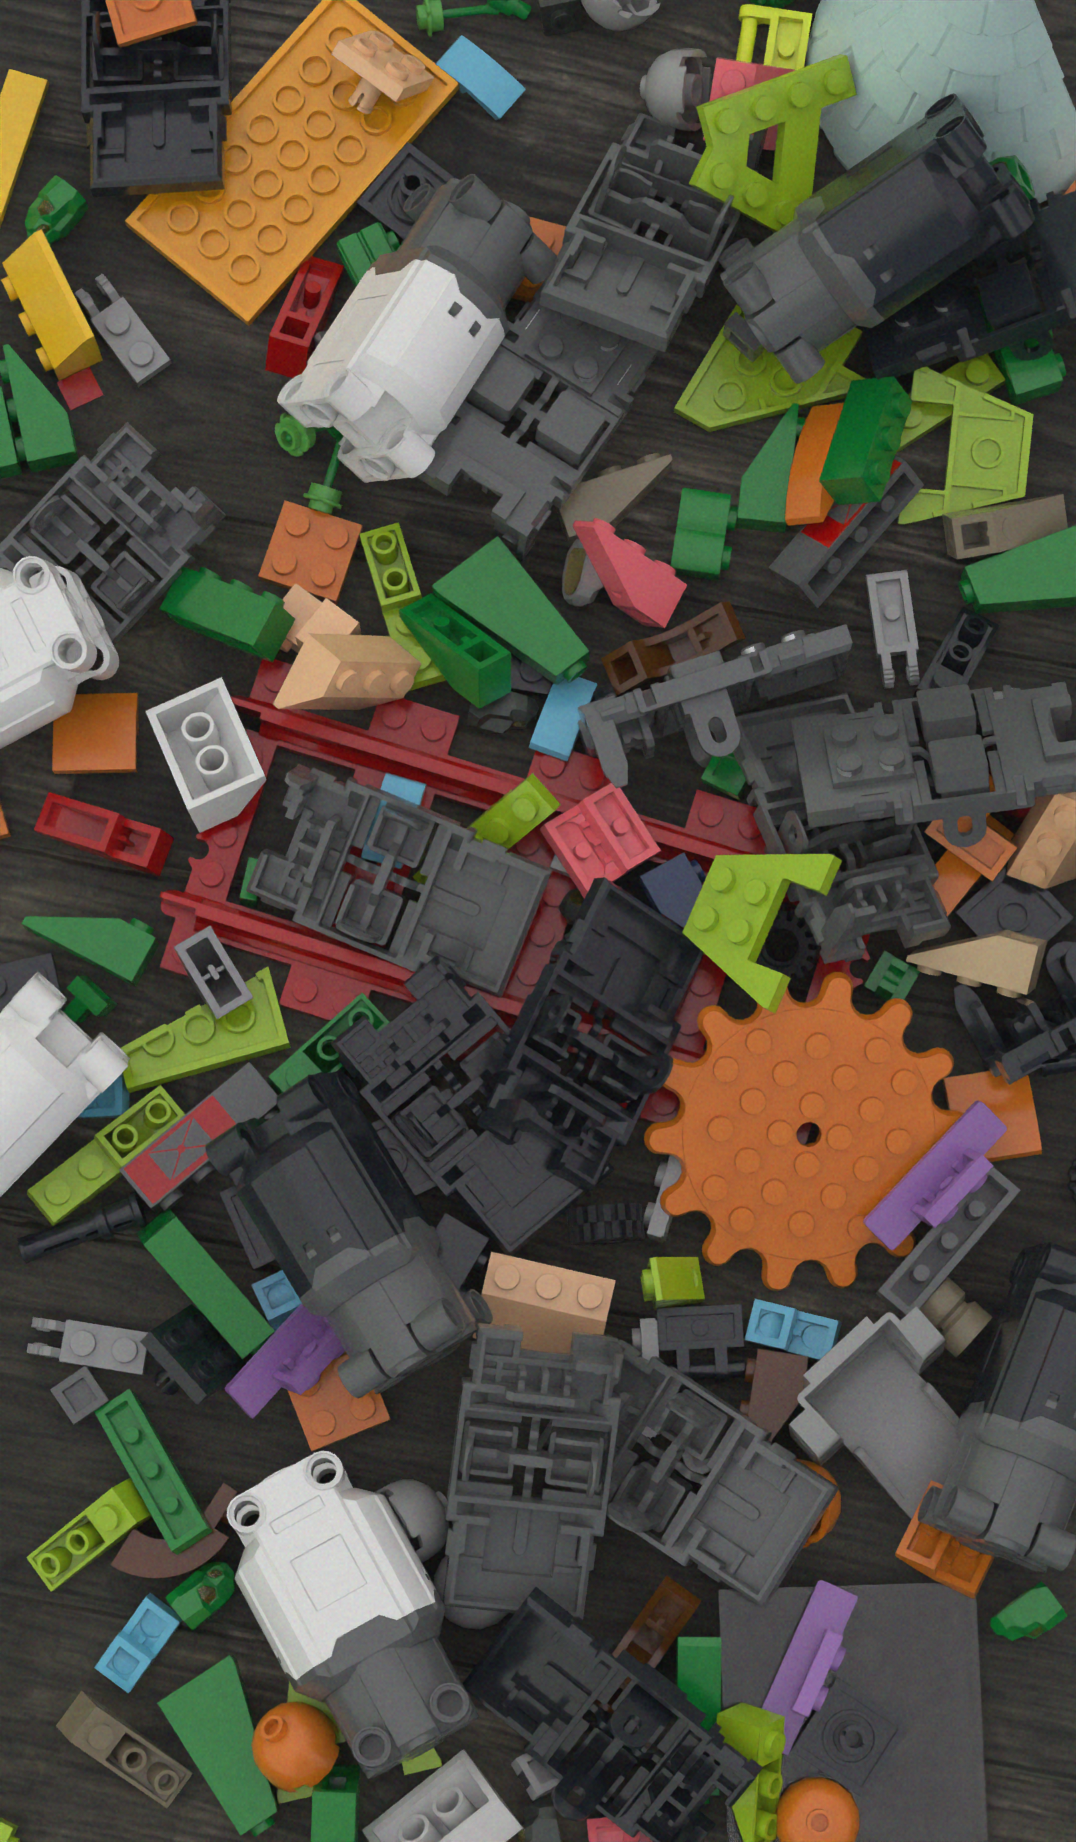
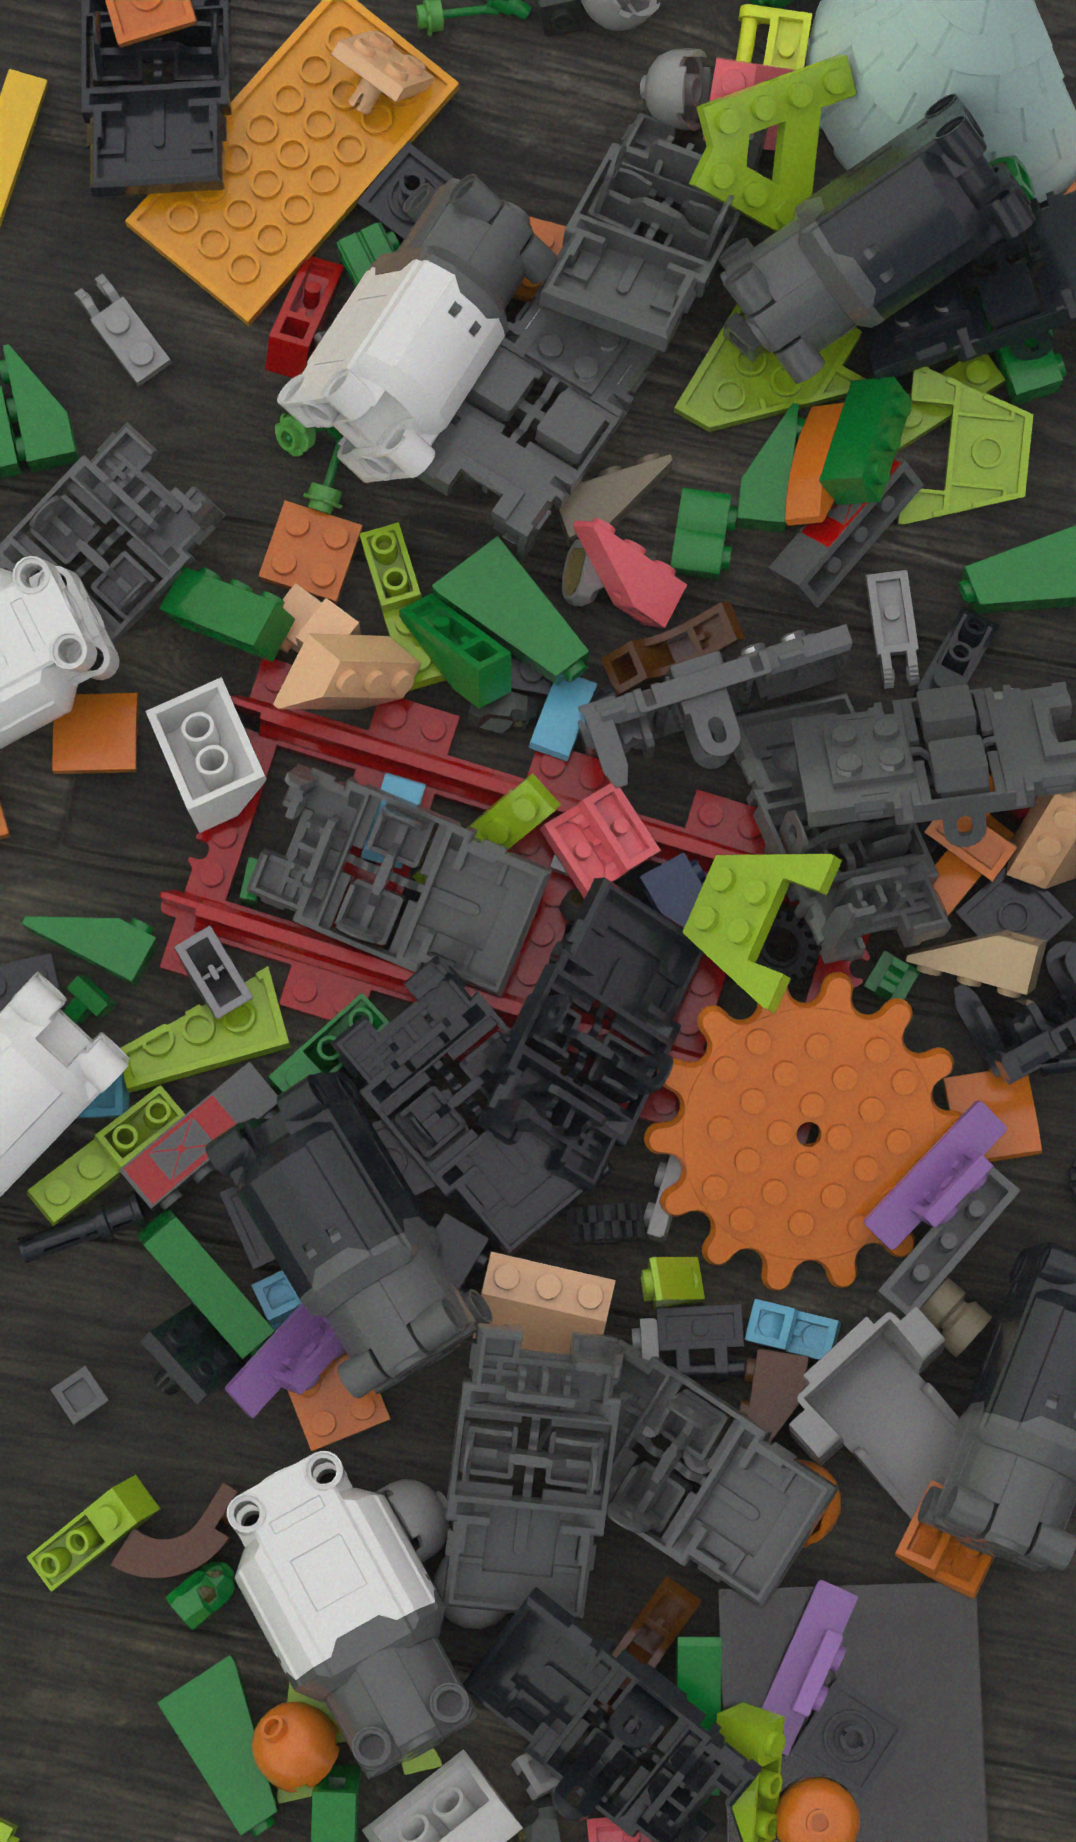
(49, 308): yellow slope -> none
(55, 210): green rock -> none
(79, 388): red sticker -> none
(93, 1345): light grey hinge -> none
(104, 833): red slope -> none
(123, 1749): dark tan slope -> none
(139, 1643): medium azure slope -> none
(153, 1471): green plate -> none
(480, 77): medium azure slope -> none
(725, 775): green tile -> none
(1003, 526): dark tan slope -> none
(1028, 1614): green rock -> none

